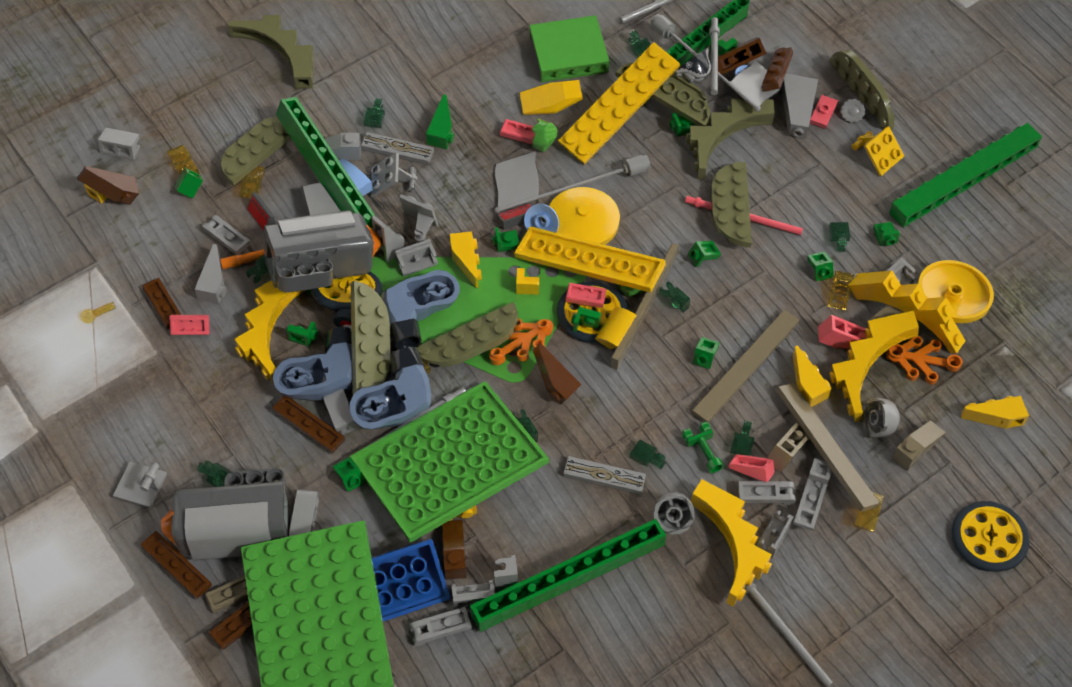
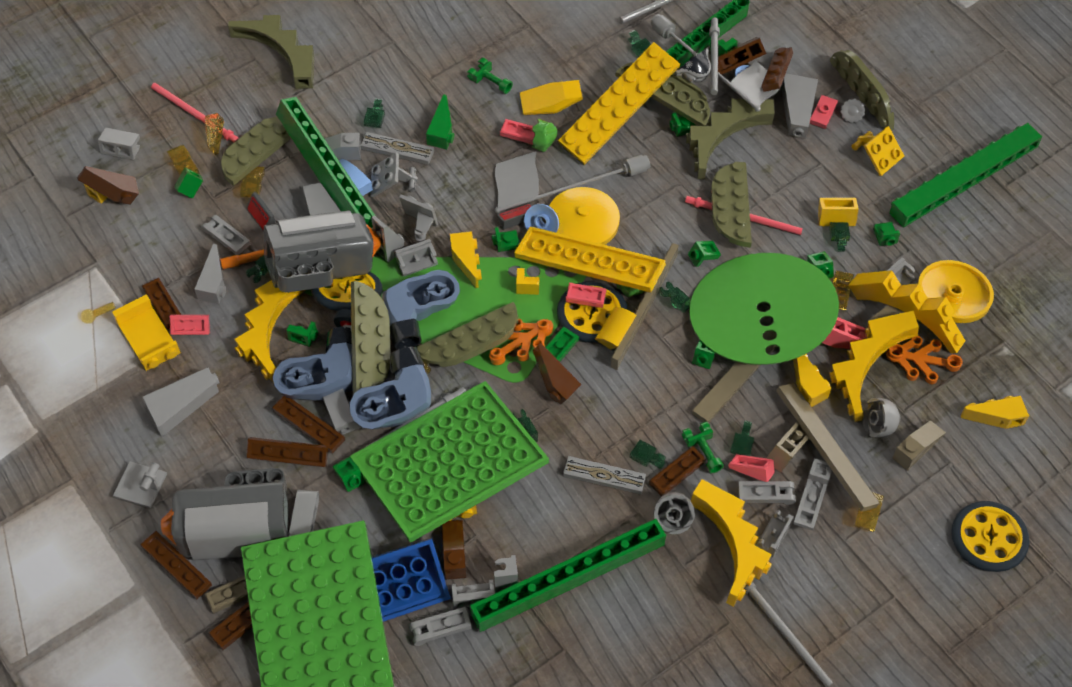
(146, 332): none -> yellow panel
(180, 399): none -> light grey slope
(214, 129): none -> clear yellow slope
(215, 472): clear green plate -> none
(228, 134): none -> coral bar
(287, 452): none -> reddish brown plate
(485, 67): none -> green bar
(562, 343): none -> green plate
(569, 48): bright green panel -> none
(587, 317): green bracket -> none
(677, 471): none -> reddish brown tile
(800, 301): none -> bright green piece
(837, 211): none -> yellow brick

